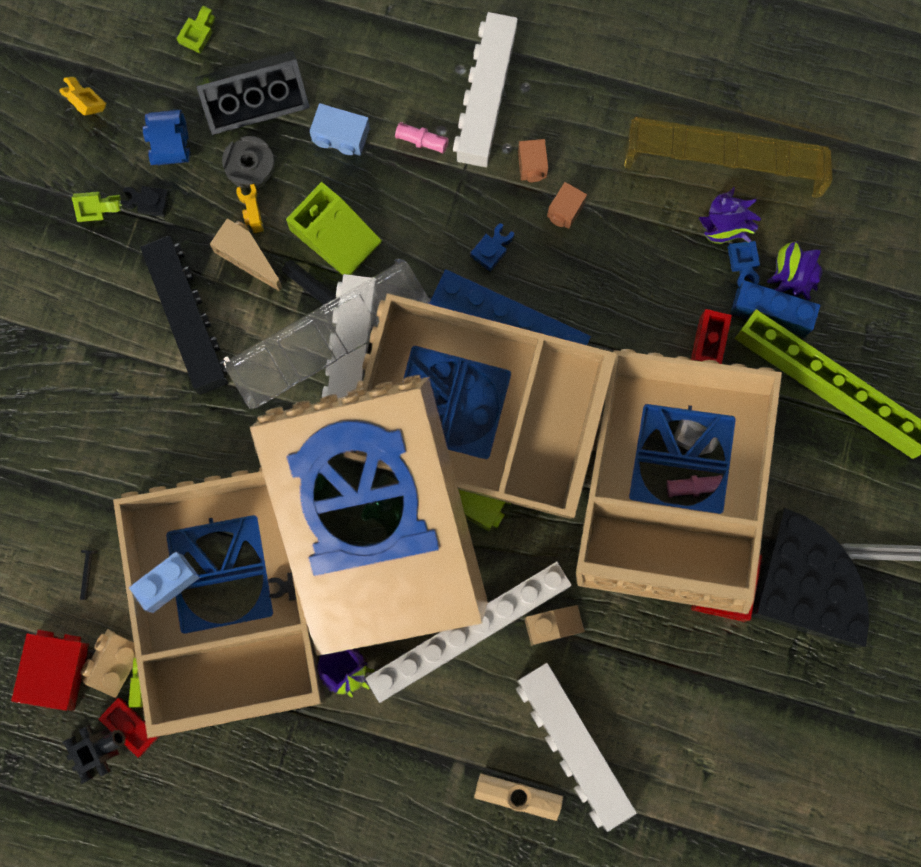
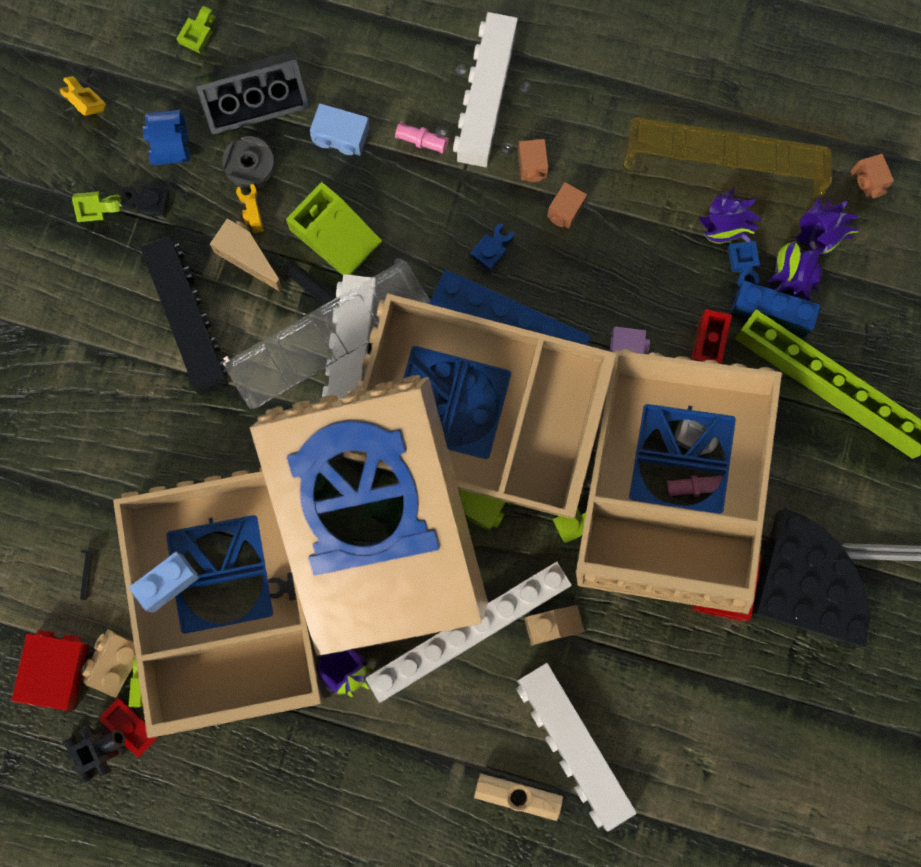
(570, 528): none -> lime plate
(629, 339): none -> lavender brick
(825, 226): none -> dark purple hair
(873, 175): none -> nougat brick

